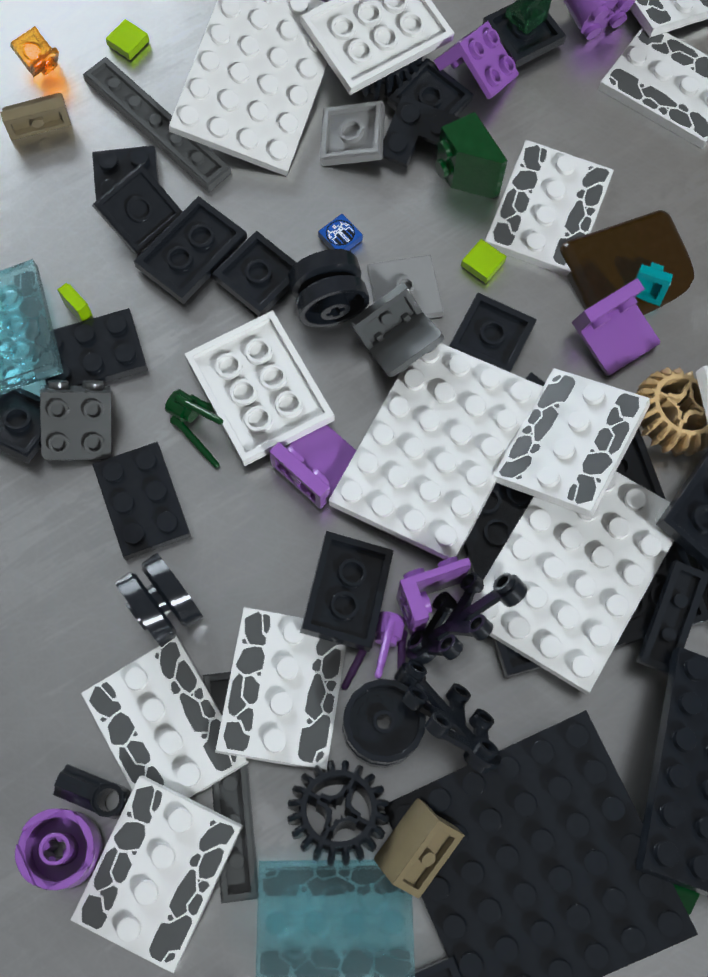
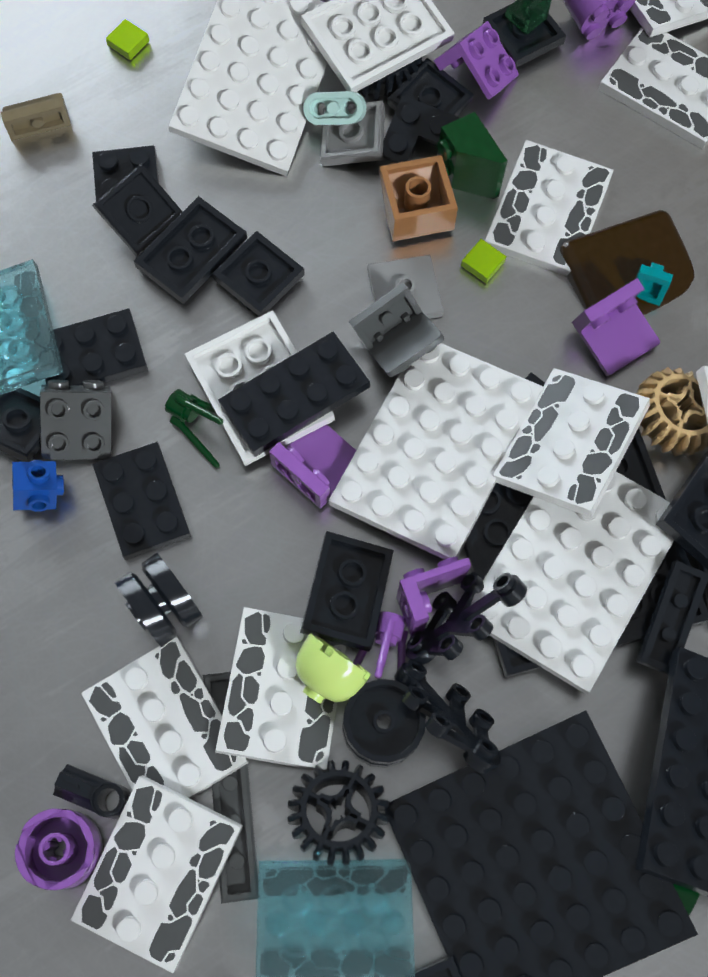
(35, 52): clear orange bracket -> none
(36, 485): none -> blue brick
(75, 302): lime tile -> none
(154, 123): dark grey tile -> none
(294, 393): none -> black plate
(328, 288): black wheel -> none
(328, 671): none -> yellowish green cylinder
(336, 108): none -> light aqua plate
(340, 234): blue tile -> none
(417, 849): dark tan panel -> none
(418, 198): none -> medium nougat slope
(493, 332): black plate -> none

